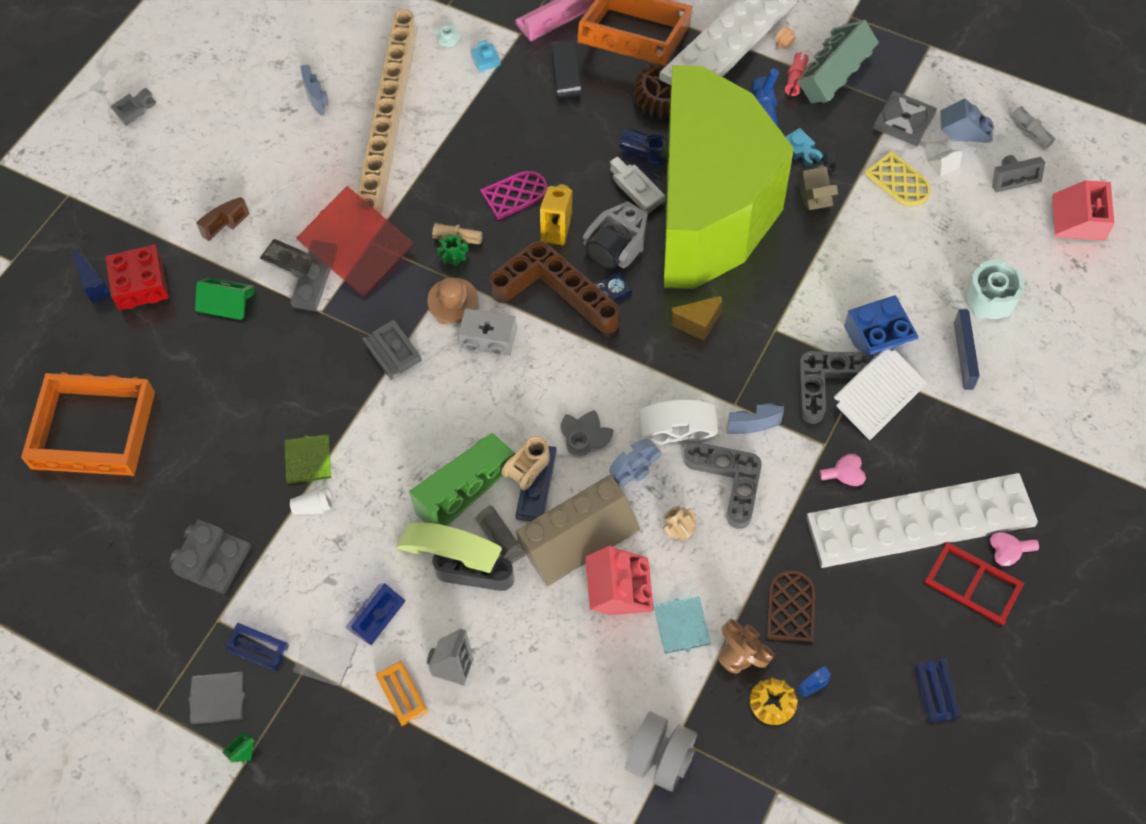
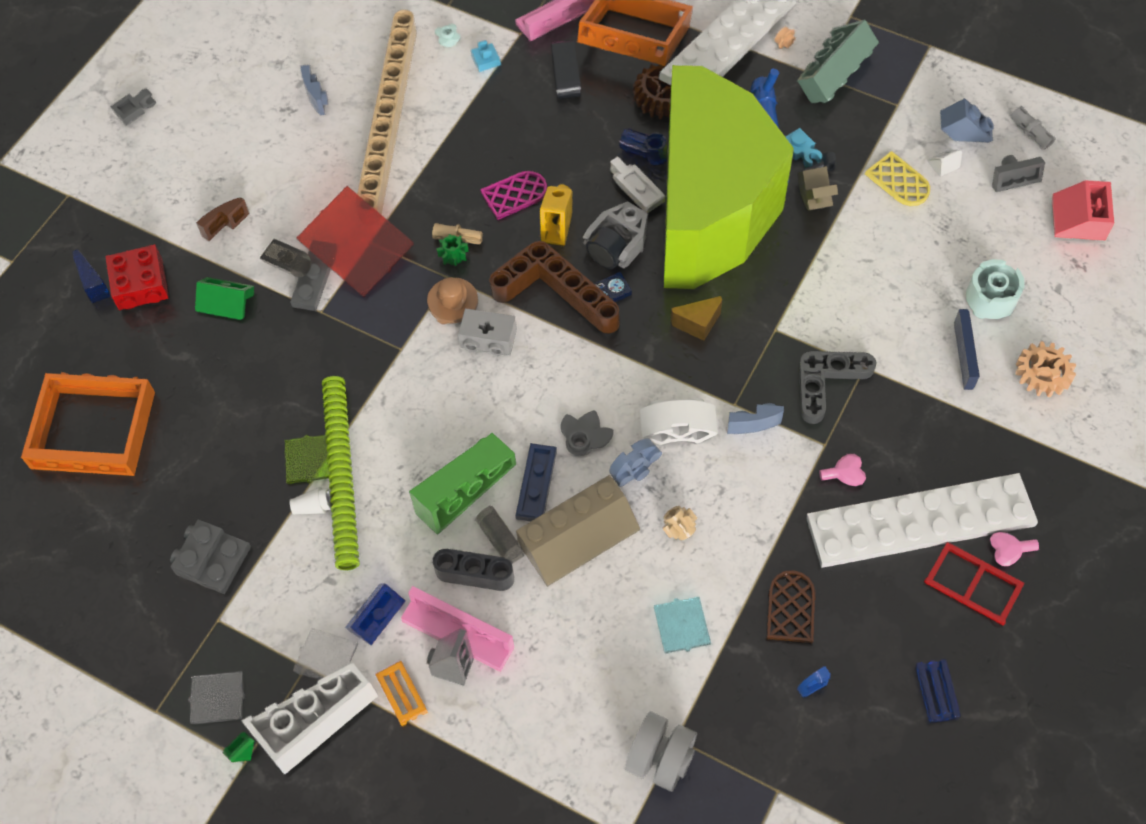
(276, 655): clear blue tile -> none
(310, 716): none -> white wedge
(340, 474): none -> lime piece
(392, 349): dark grey plate -> none
(441, 619): none -> bright pink fence
(450, 543): yellowish green slope -> none
(526, 467): tan piece -> none
(618, 582): coral slope -> none
(740, 475): dark grey beam -> none
(742, 648): medium nougat plate -> none
(770, 713): yellow gear -> none
(795, 72): coral pin -> none
(879, 326): blue slope -> none
(879, 392): white window -> none
(910, 129): dark grey piece -> none
(1045, 369): none -> light nougat gear

